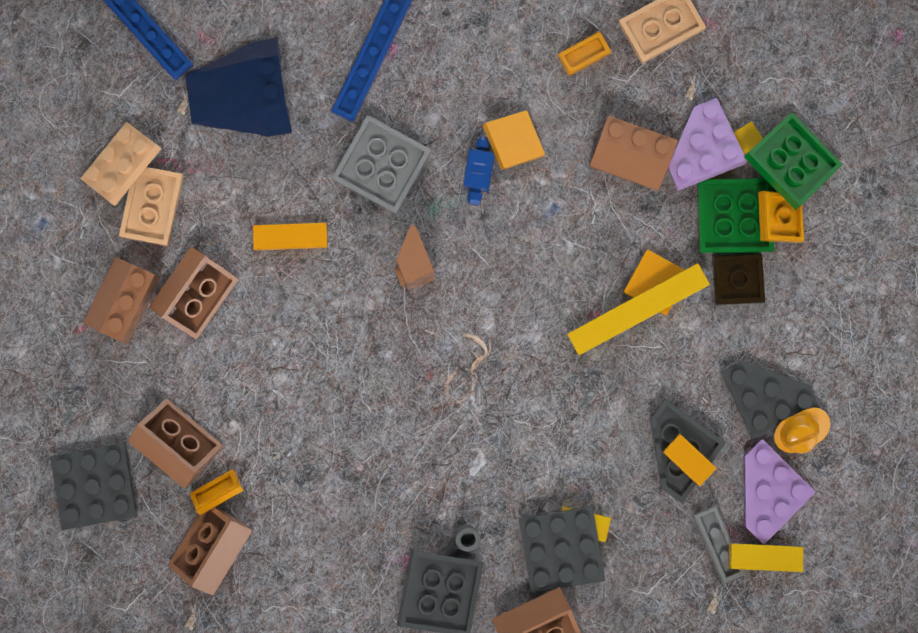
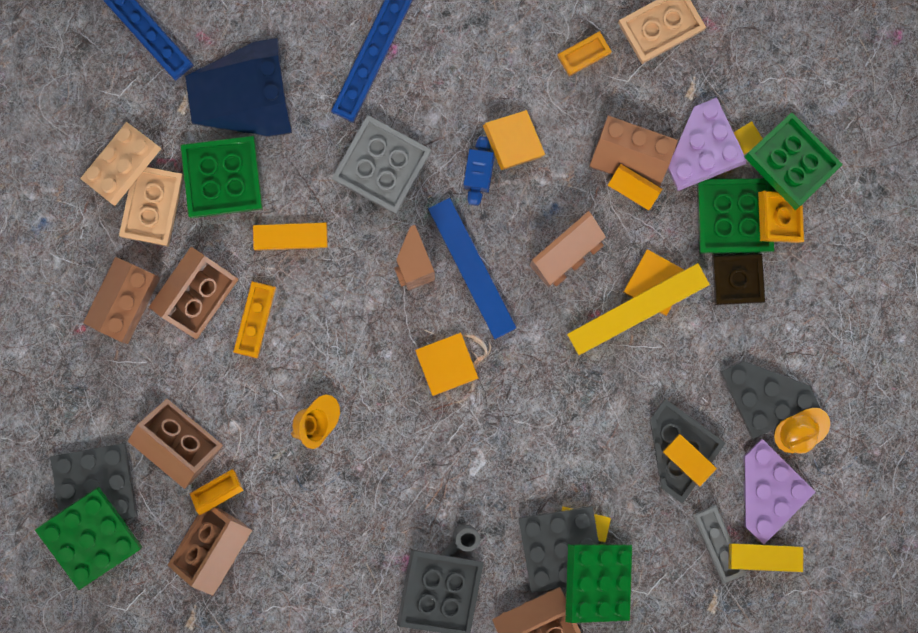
(88, 538): none -> green plate
(221, 177): none -> green plate
(254, 319): none -> light orange tile
(316, 421): none -> light orange piece
(446, 364): none -> light orange tile
(472, 268): none -> blue tile
(568, 250): none -> nougat slope
(598, 583): none -> green plate
(634, 187): none -> light orange tile

